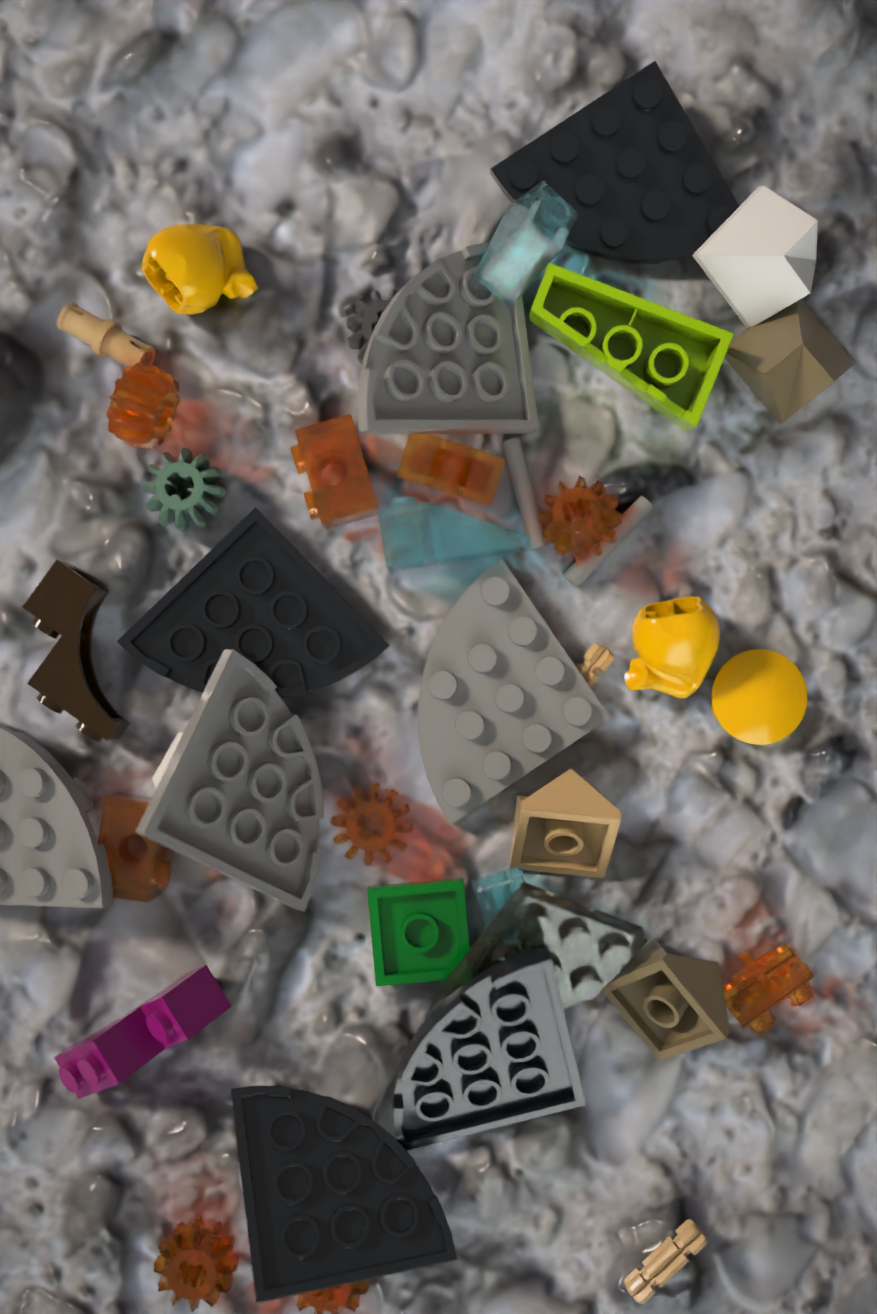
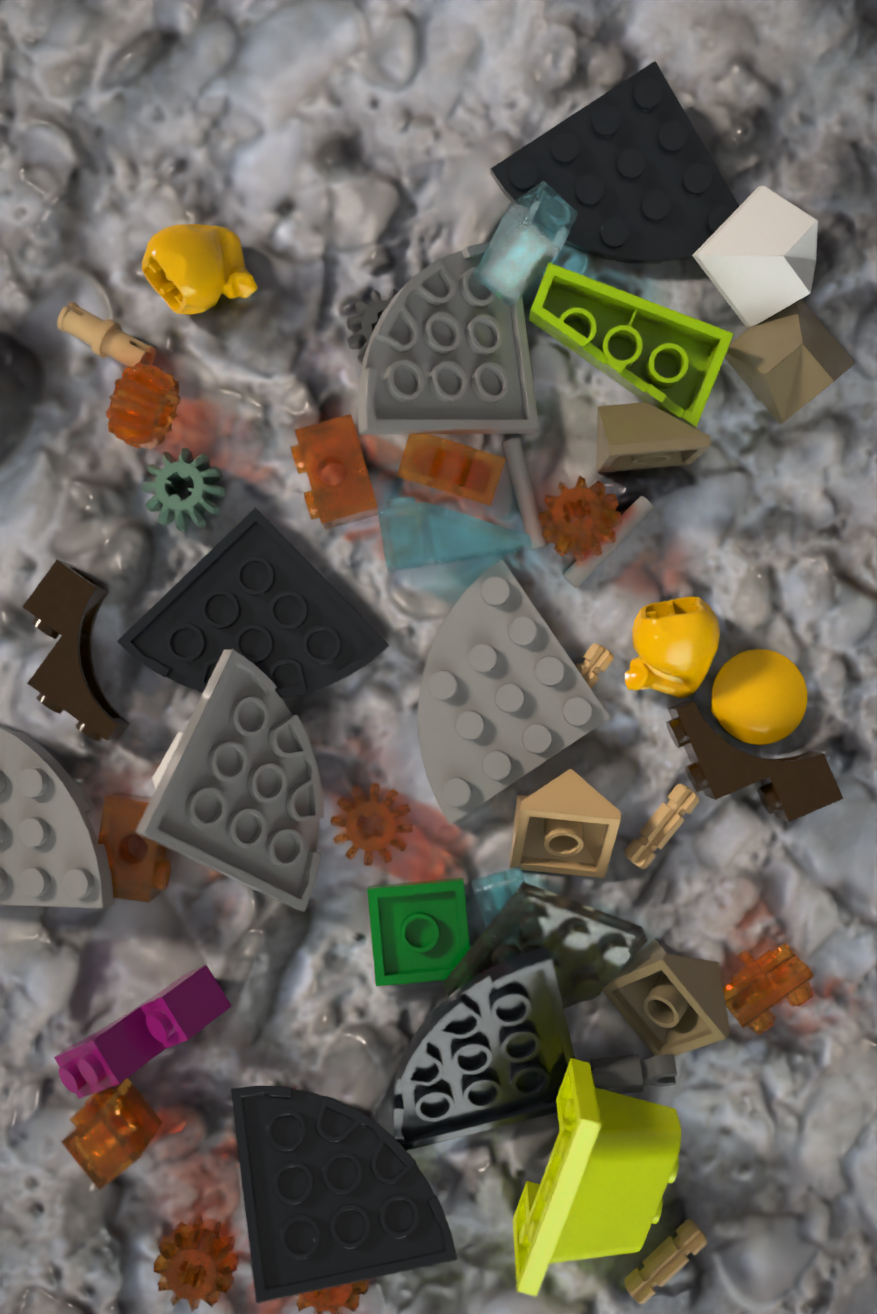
(111, 1132): none -> clear orange brick
(599, 1181): none -> neon yellow windscreen
(631, 1074): none -> dark grey bar
(644, 438): none -> dark tan slope
(661, 826): none -> tan axle
(789, 784): none -> dark brown arch

